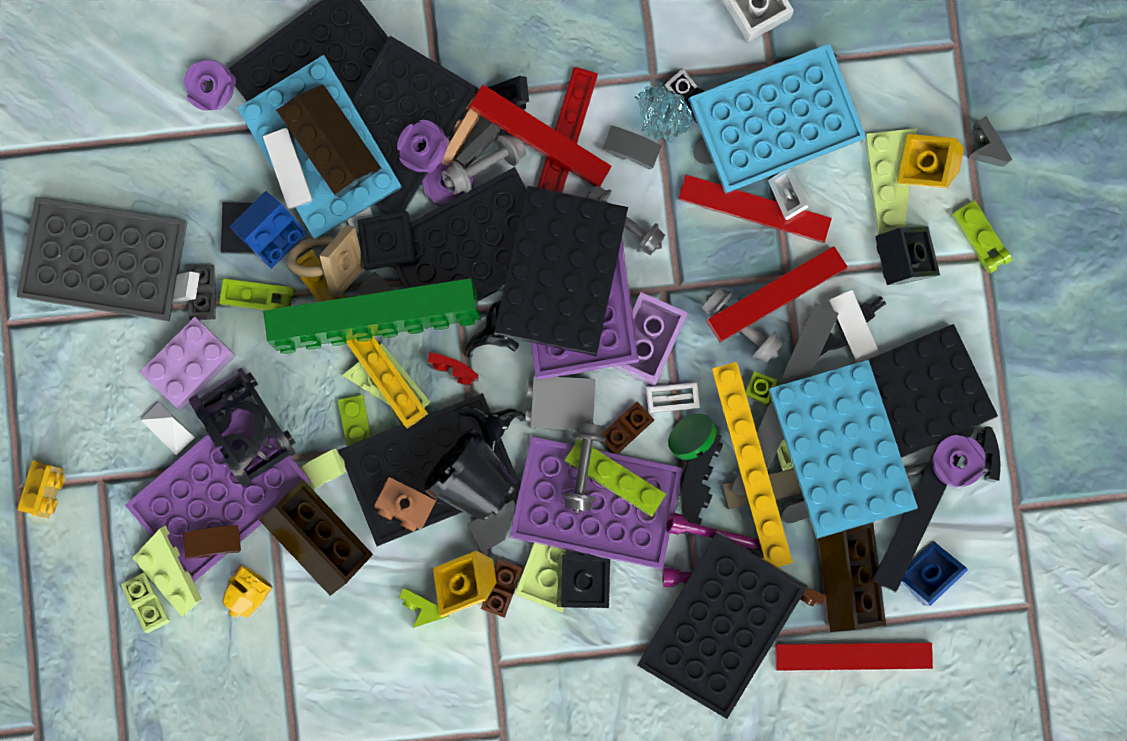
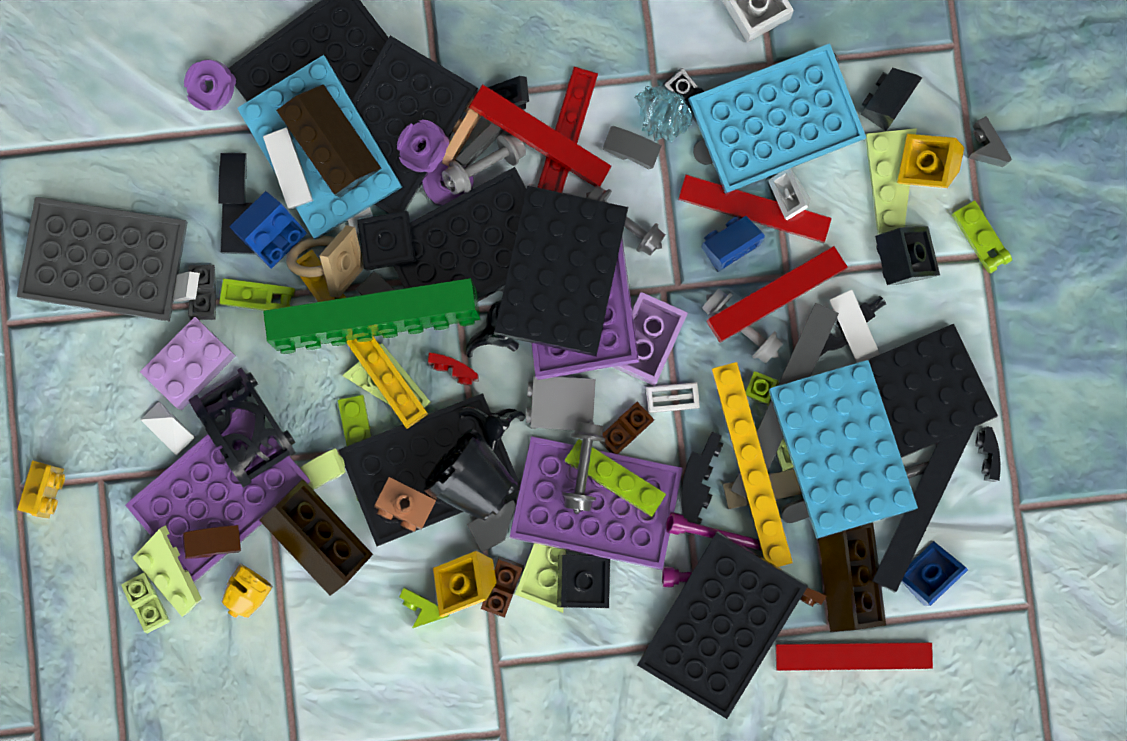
(232, 178): none -> black slope
(692, 436): green tile -> none
(732, 242): none -> blue slope
(890, 97): none -> black slope
(973, 463): medium lavender plate -> none

